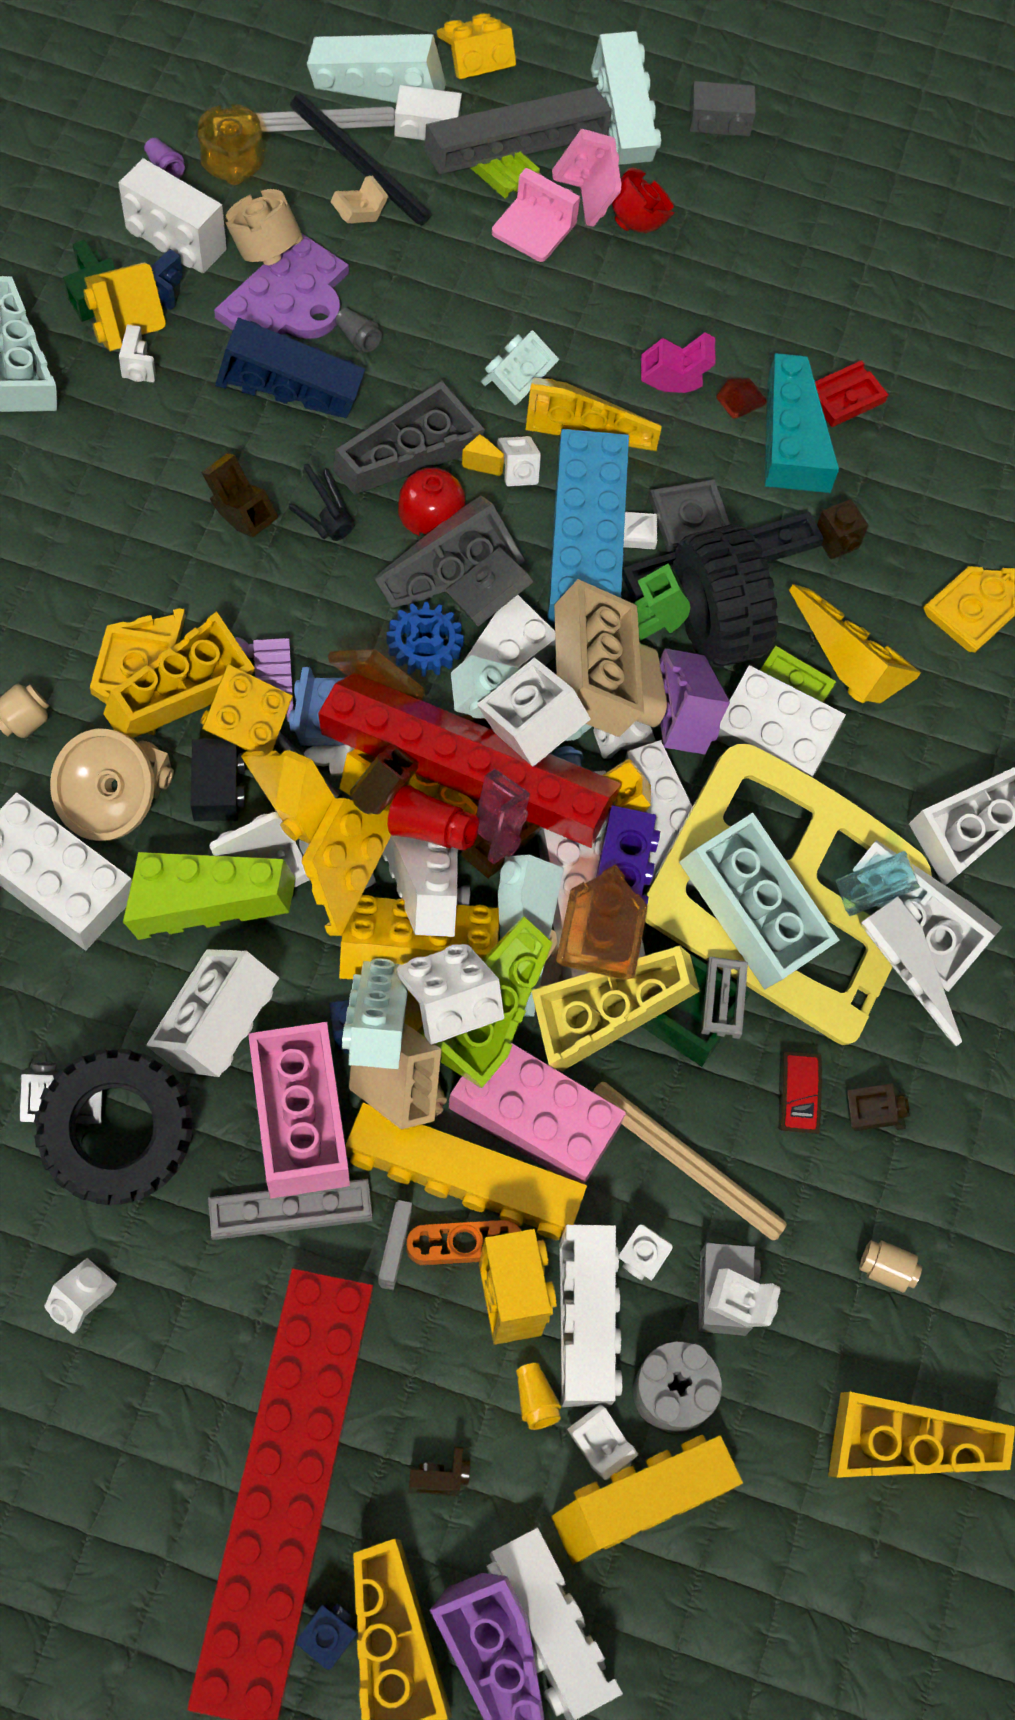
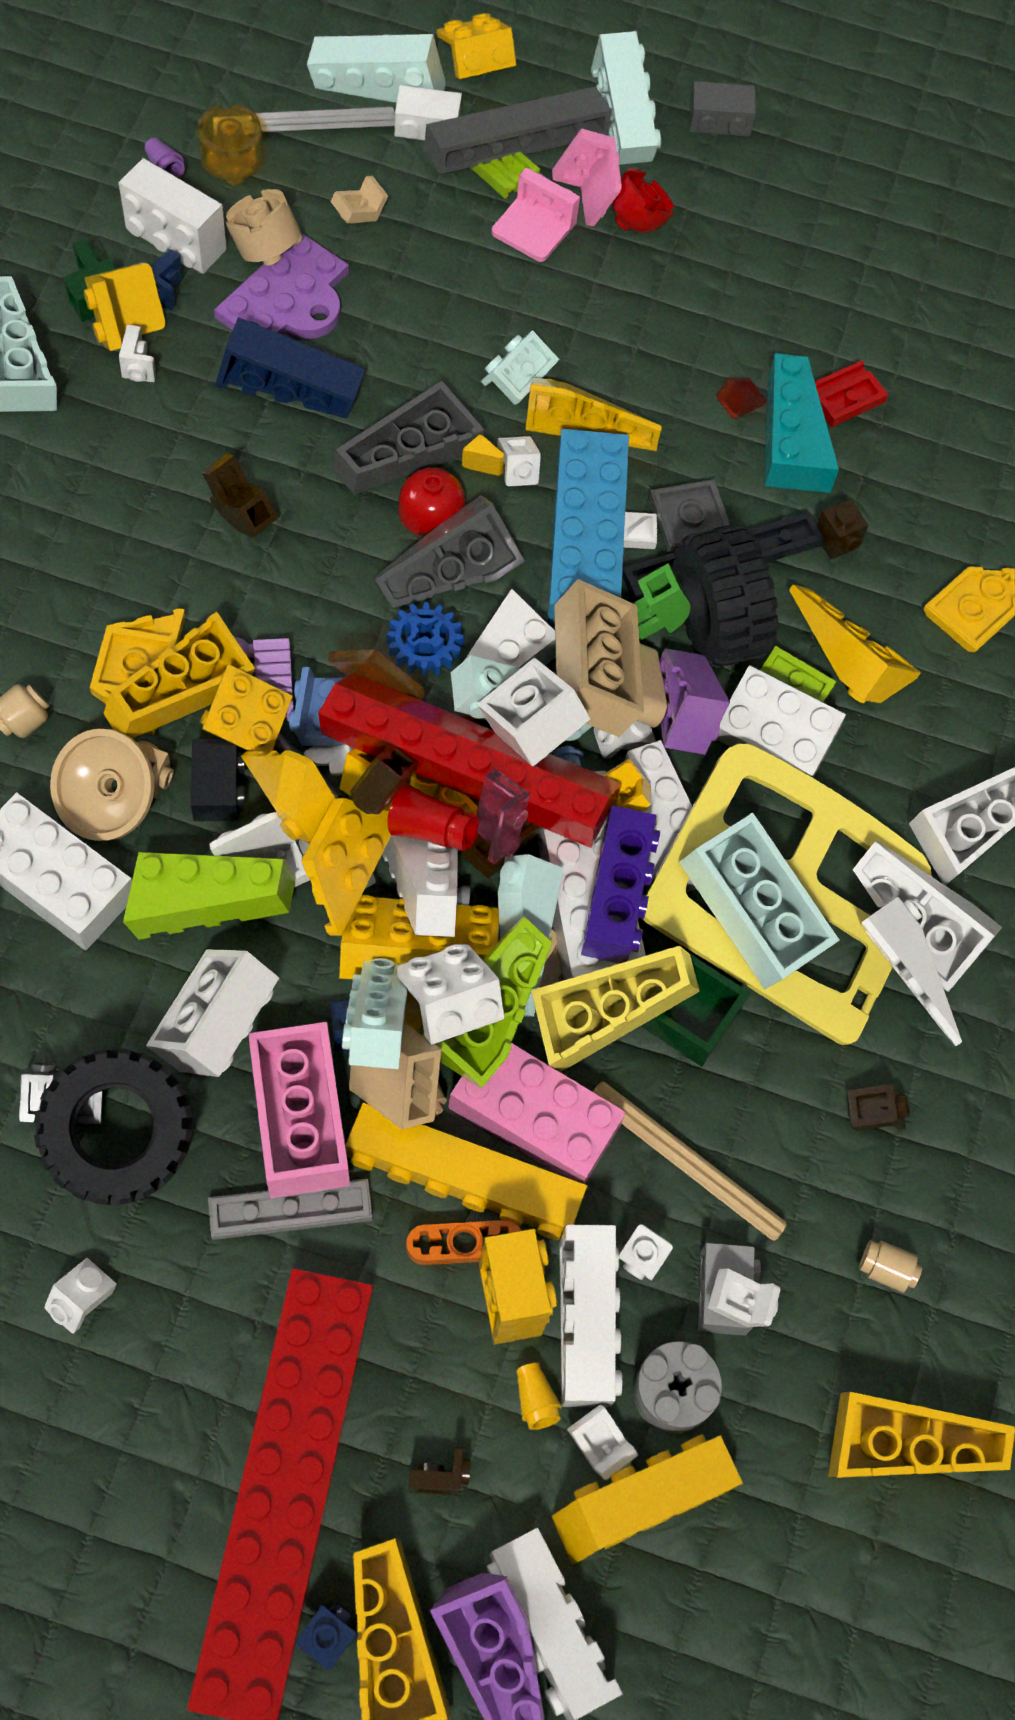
(335, 518): black plant -> none
(360, 159): black axle -> none
(360, 331): dark grey cone -> none
(395, 1245): light grey tile -> none
(489, 586): dark grey plate -> none
(603, 927): clear orange tile -> none
(678, 368): dark pink brick -> none
(721, 1027): light grey tile -> none
(800, 1092): slope -> none
(877, 883): clear light blue plate -> none

